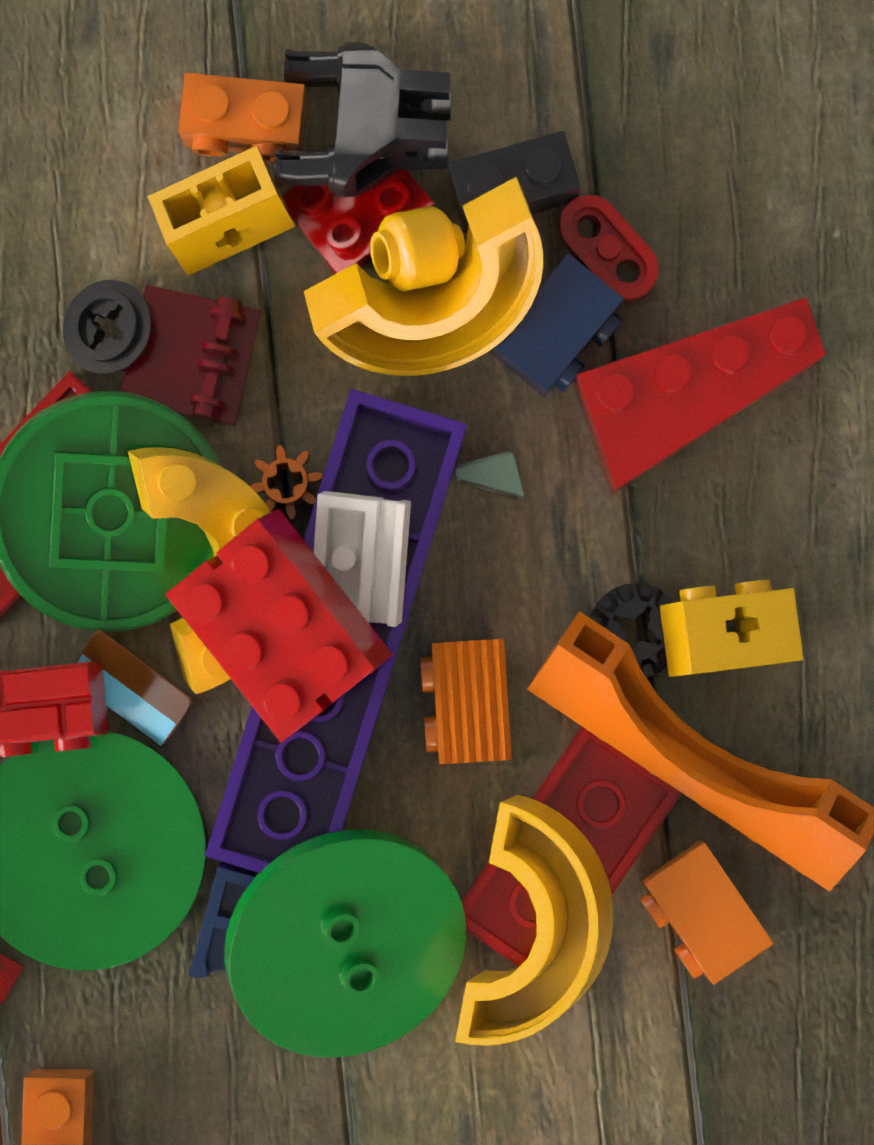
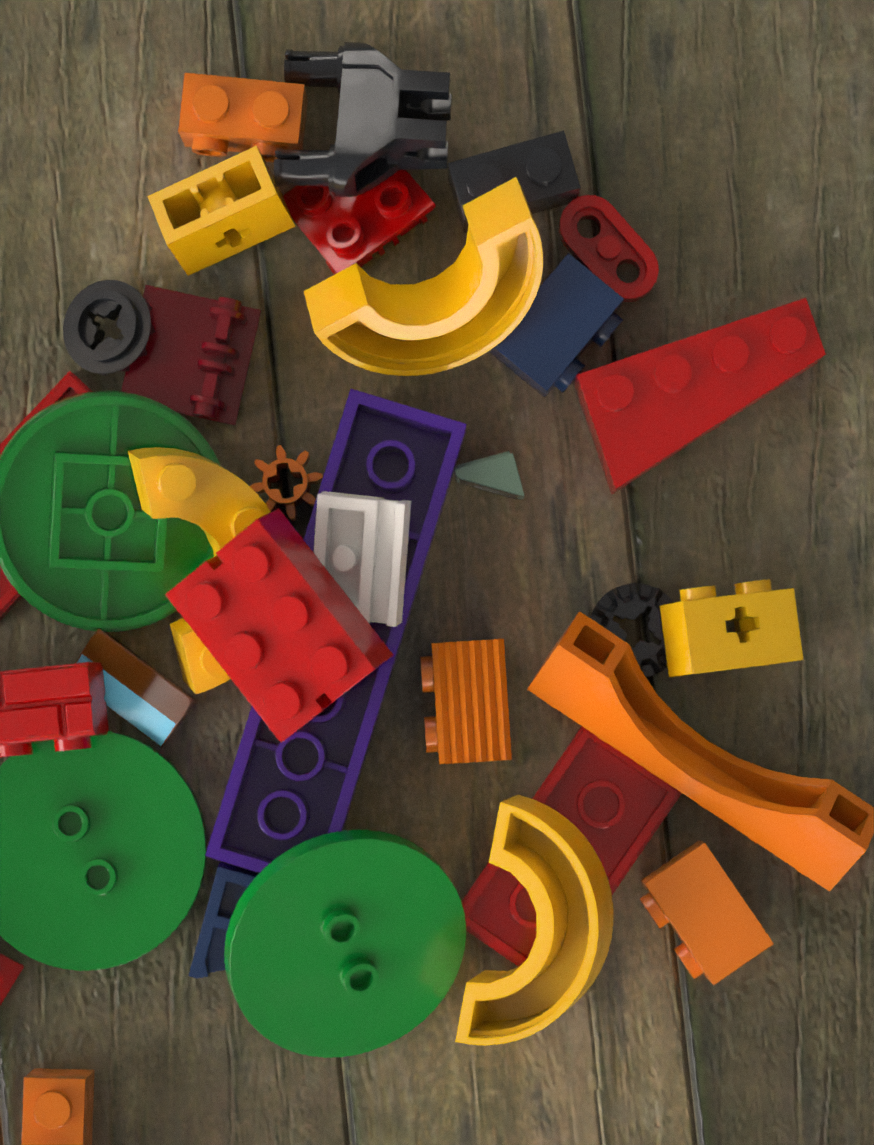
(417, 248): yellow head -> none

